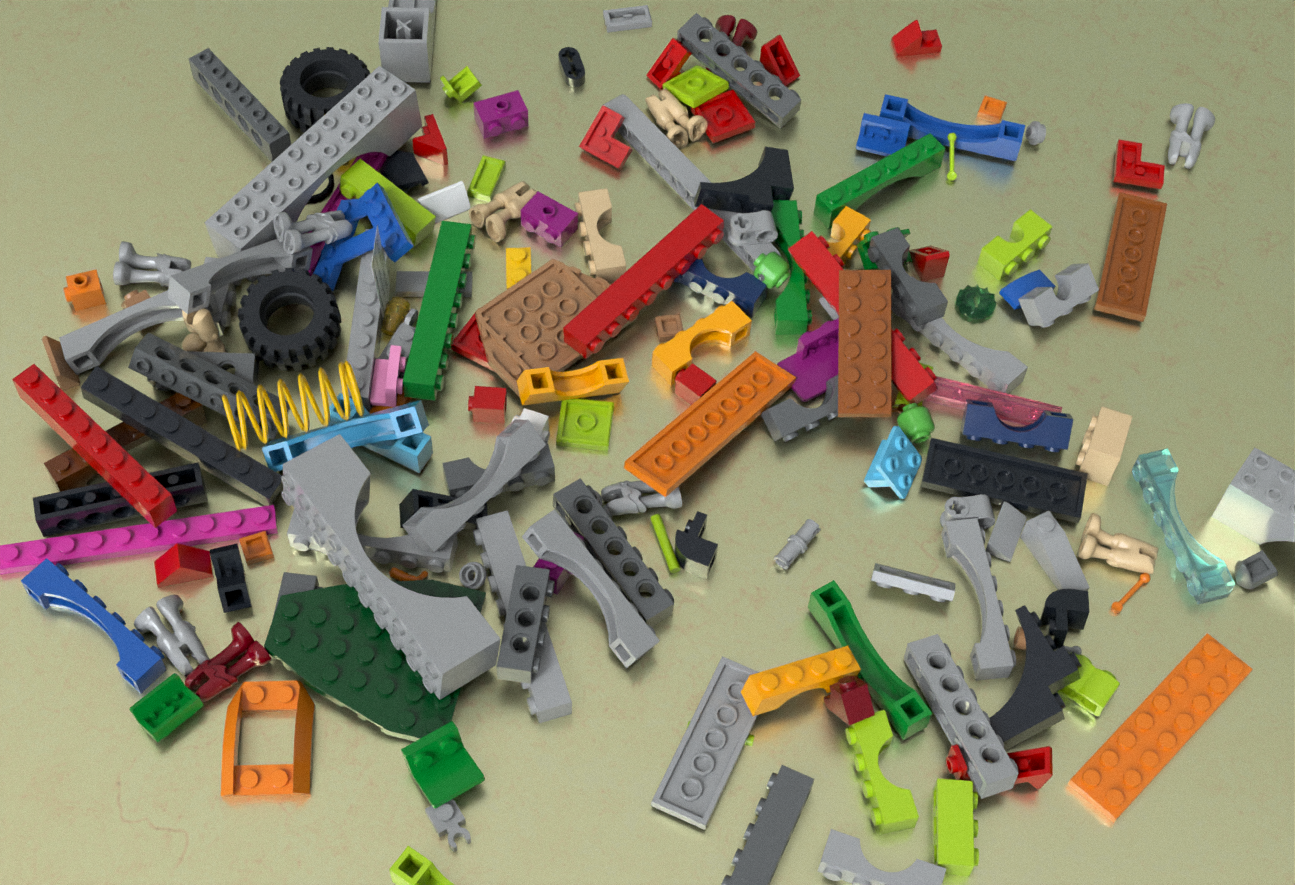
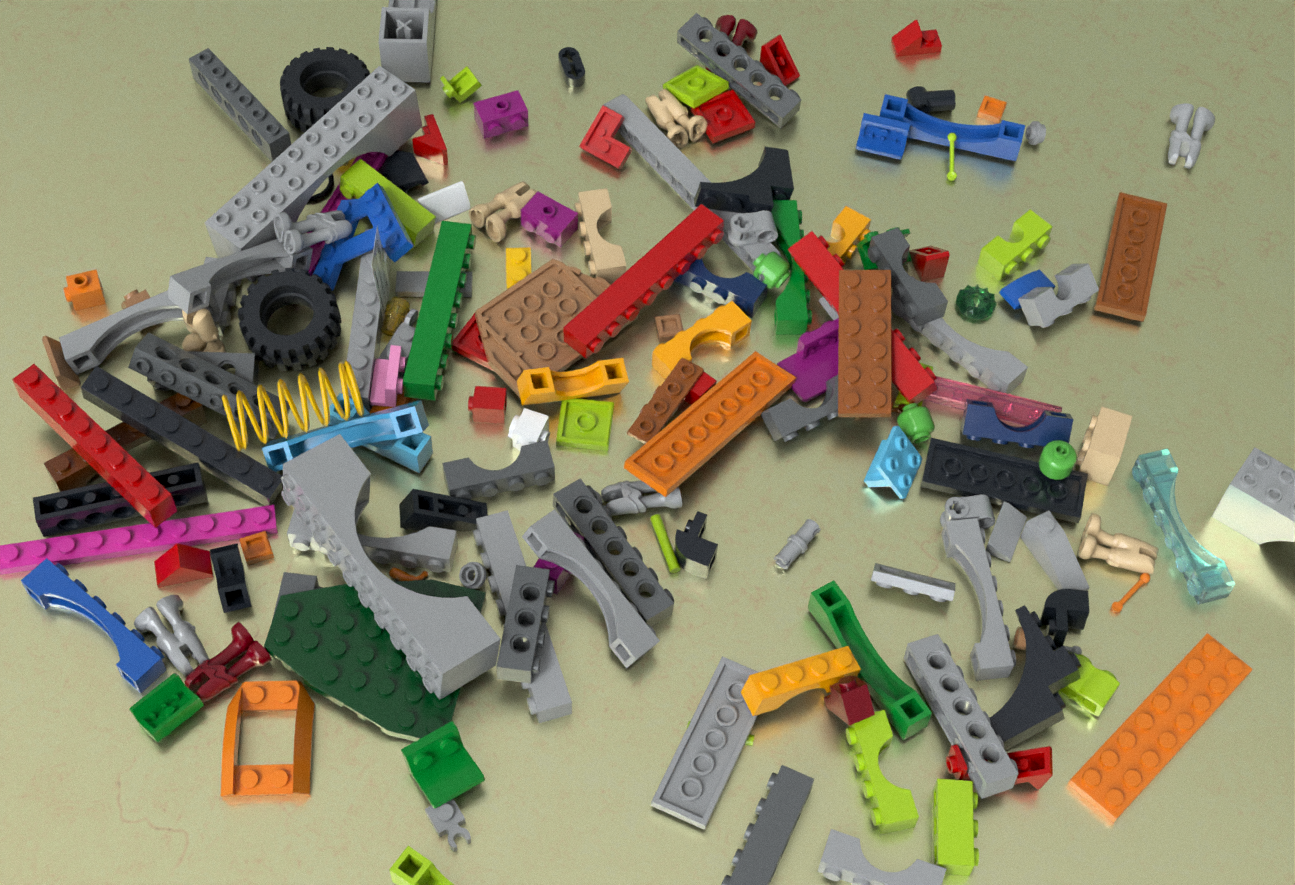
(126, 270): light grey piece -> none
(486, 178): lime tile -> none
(512, 450): light grey arch -> none
(628, 19): light grey tile -> none
(665, 401): none -> dark orange bracket
(669, 63): red slope -> none
(911, 161): green arch -> none
(931, 100): none -> black piece
(1057, 459): none -> bright green head
(1132, 170): red plate -> none
(1254, 571): dark grey plate -> none

